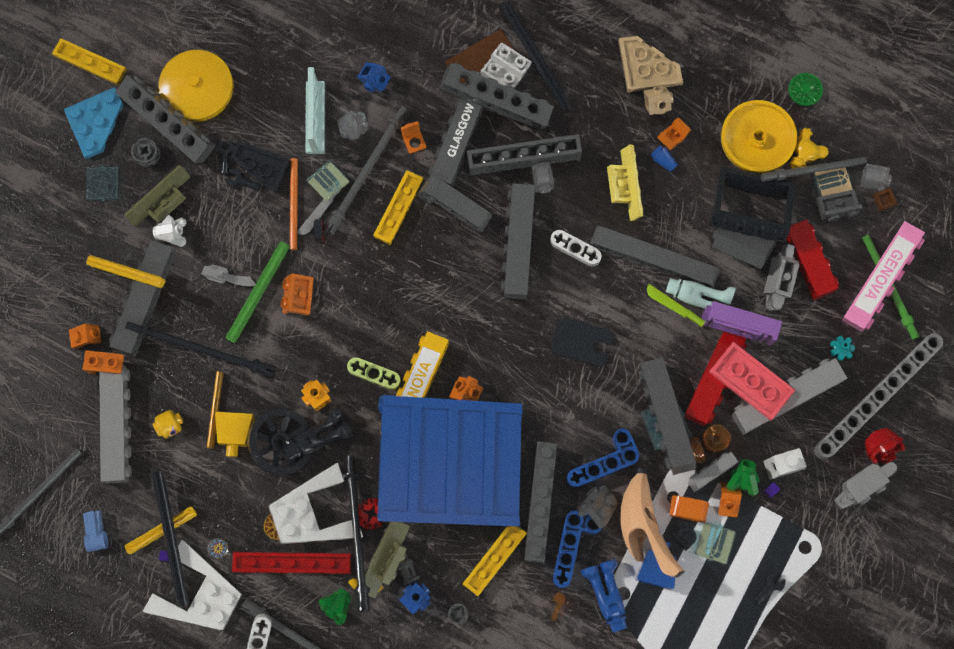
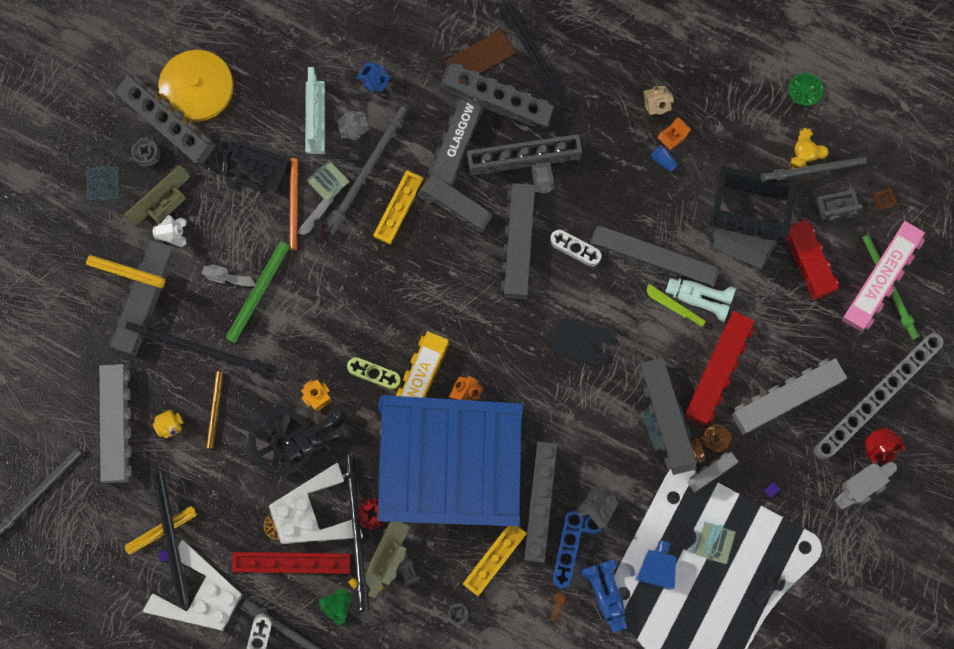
(84, 335): orange bracket -> none
(89, 61): yellow plate -> none
(94, 121): dark azure plate -> none
(95, 535): medium blue piece -> none
(102, 362): orange bracket -> none
(217, 548): clear tile -> none
(233, 430): yellow torso -> none
(297, 294): orange bracket -> none
(407, 598): blue brick -> none
(411, 131): orange bracket -> none
(506, 66): white slope -> none
(600, 464): blue beam -> none
(625, 183): light yellow bracket -> none
(639, 522): light nougat piece -> none
(646, 66): tan plate -> none
(689, 509): orange beam -> none
(729, 501): orange bracket -> none
(741, 322): medium lavender door -> none
(744, 478): green rock -> none
(752, 381): coral tile -> none
(758, 136): yellow dish -> none
(781, 278): light grey hinge -> none
(785, 464): white torso -> none
(833, 181): piece -> none
(842, 348): teal plant -> none
(875, 177): clear brick -> none

